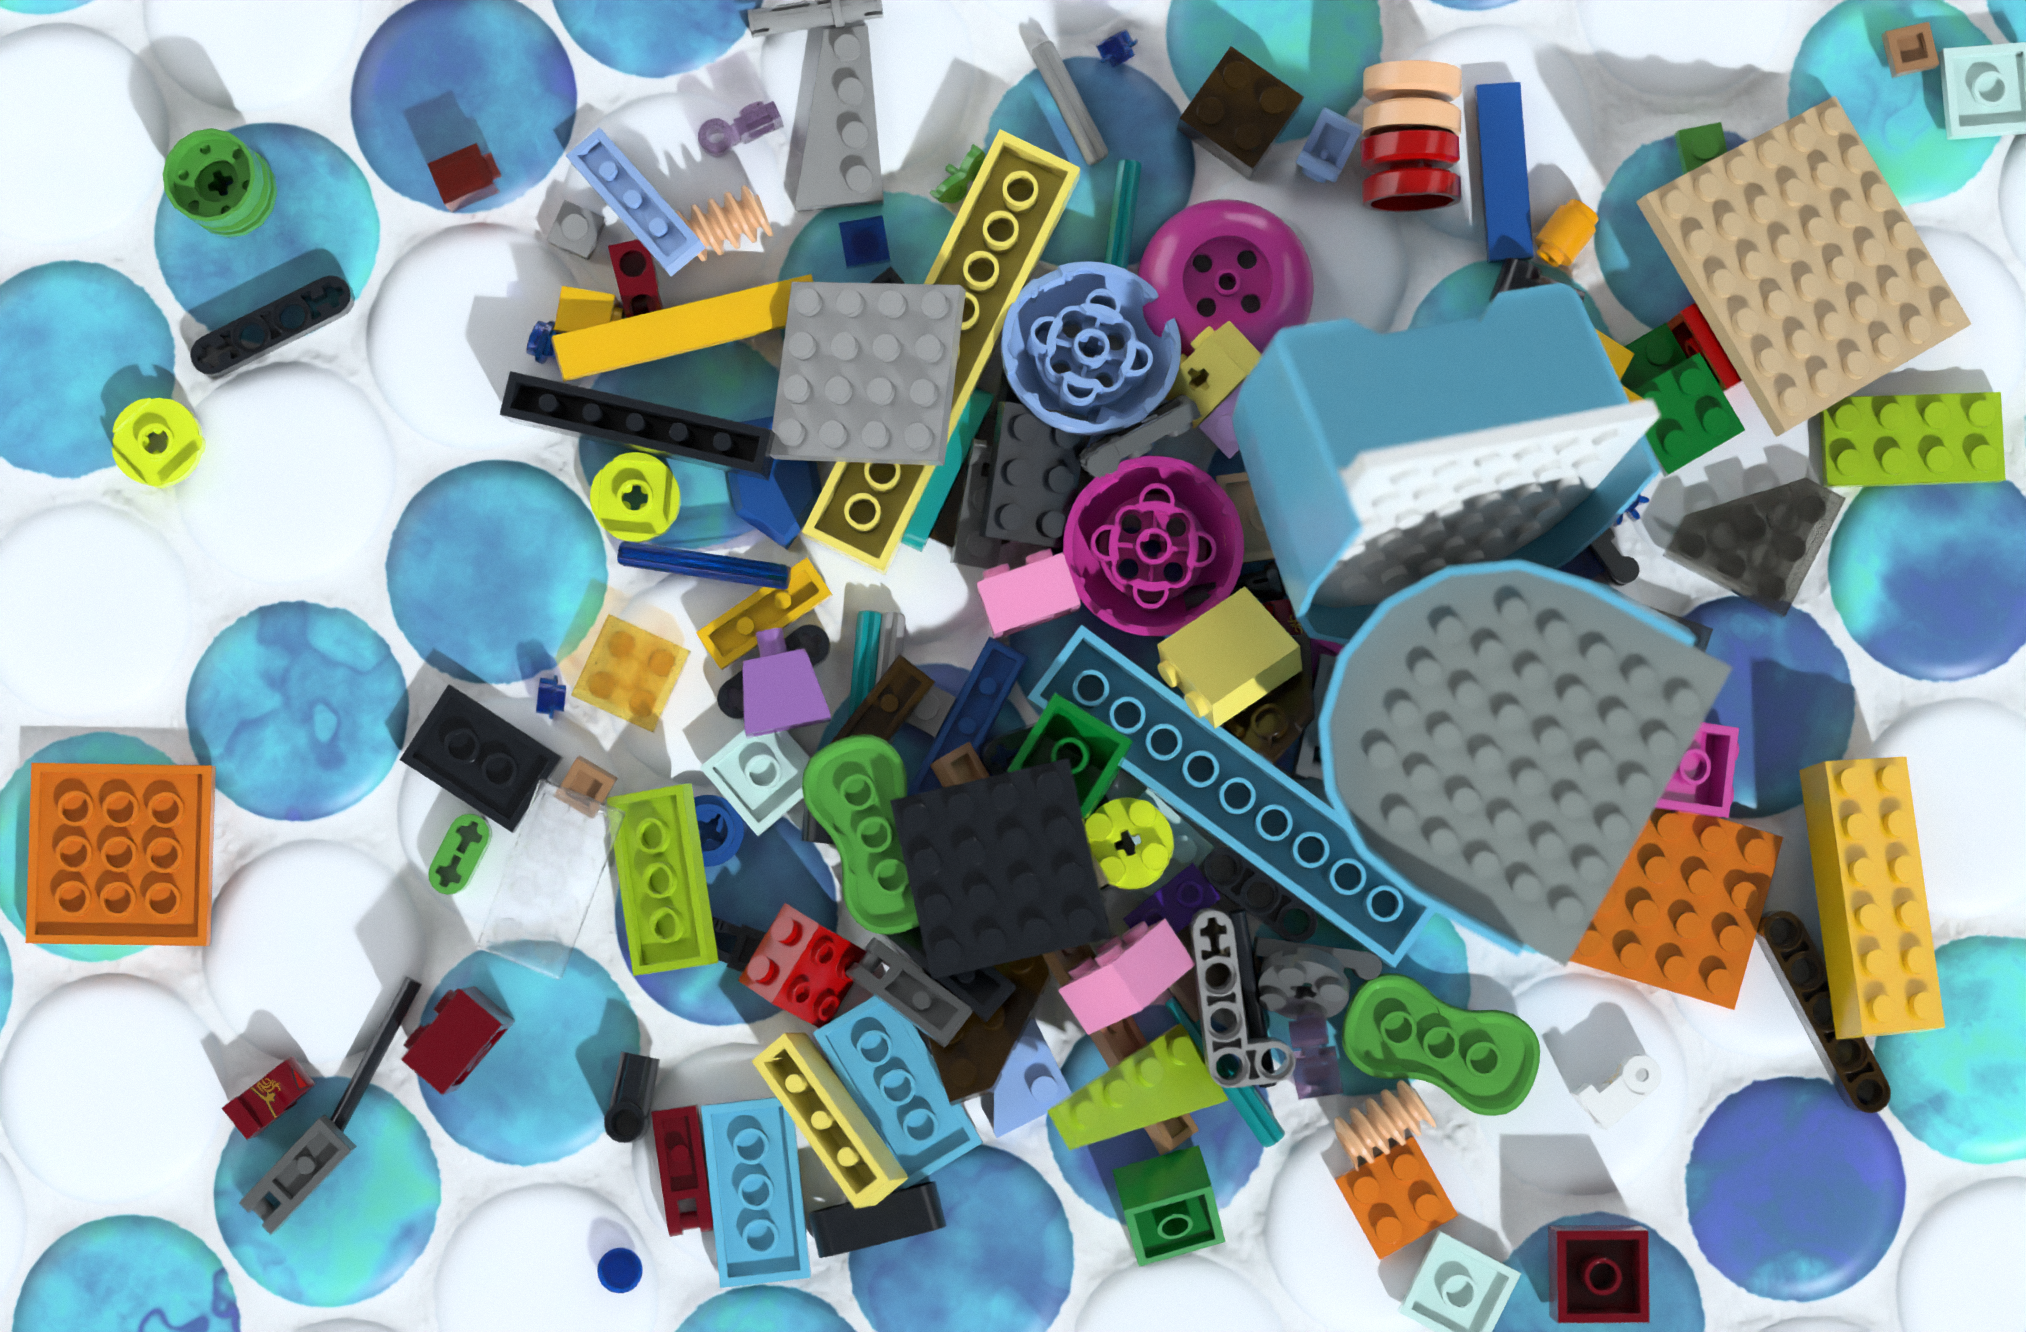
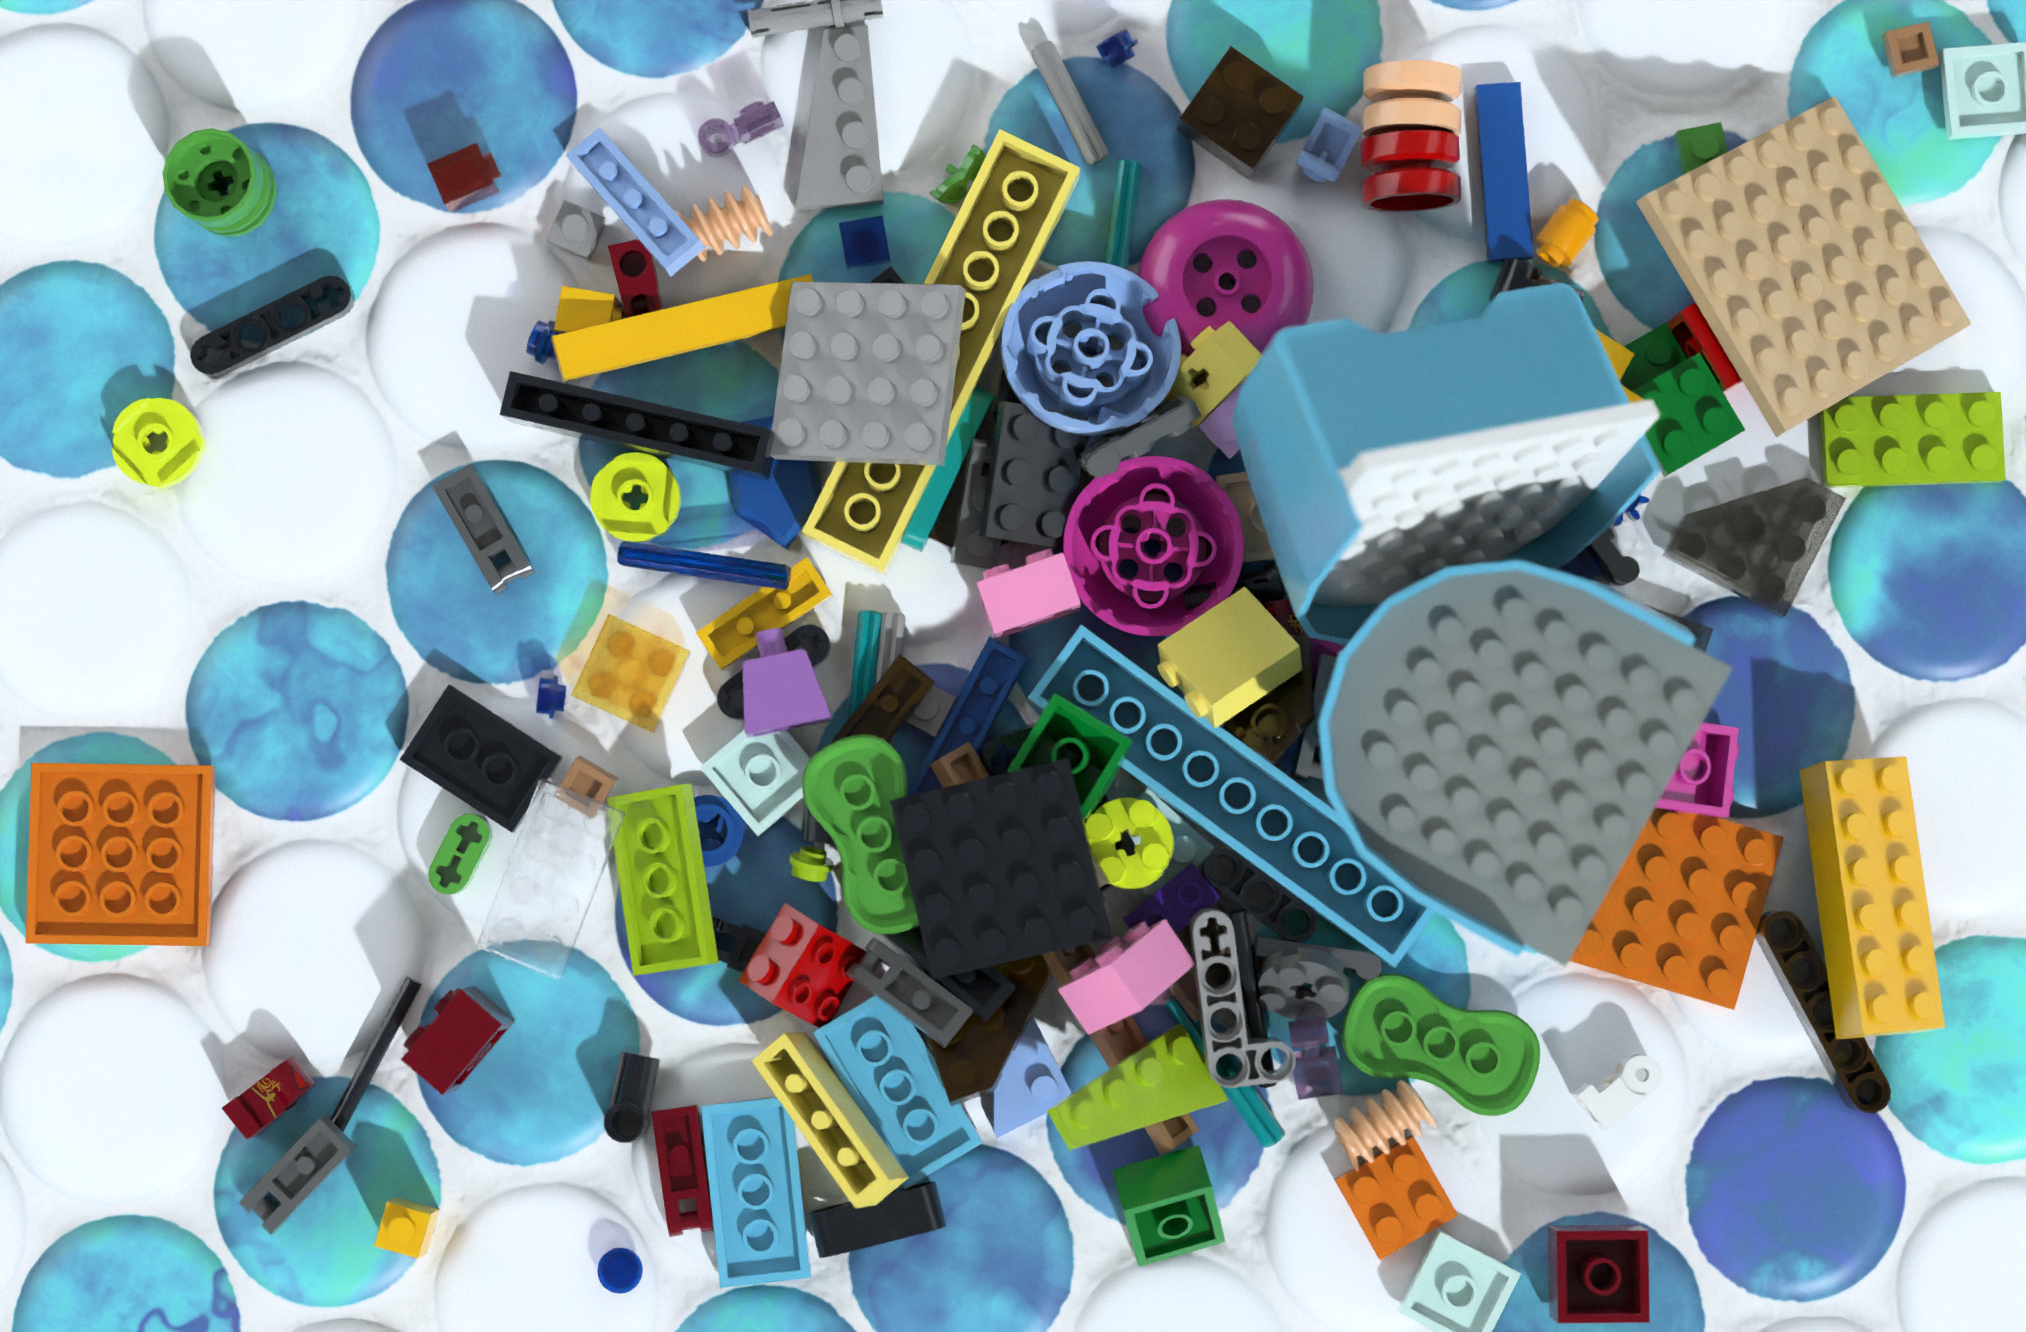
(406, 1227): none -> yellow brick
(482, 527): none -> dark grey plate
(811, 864): none -> lime plate

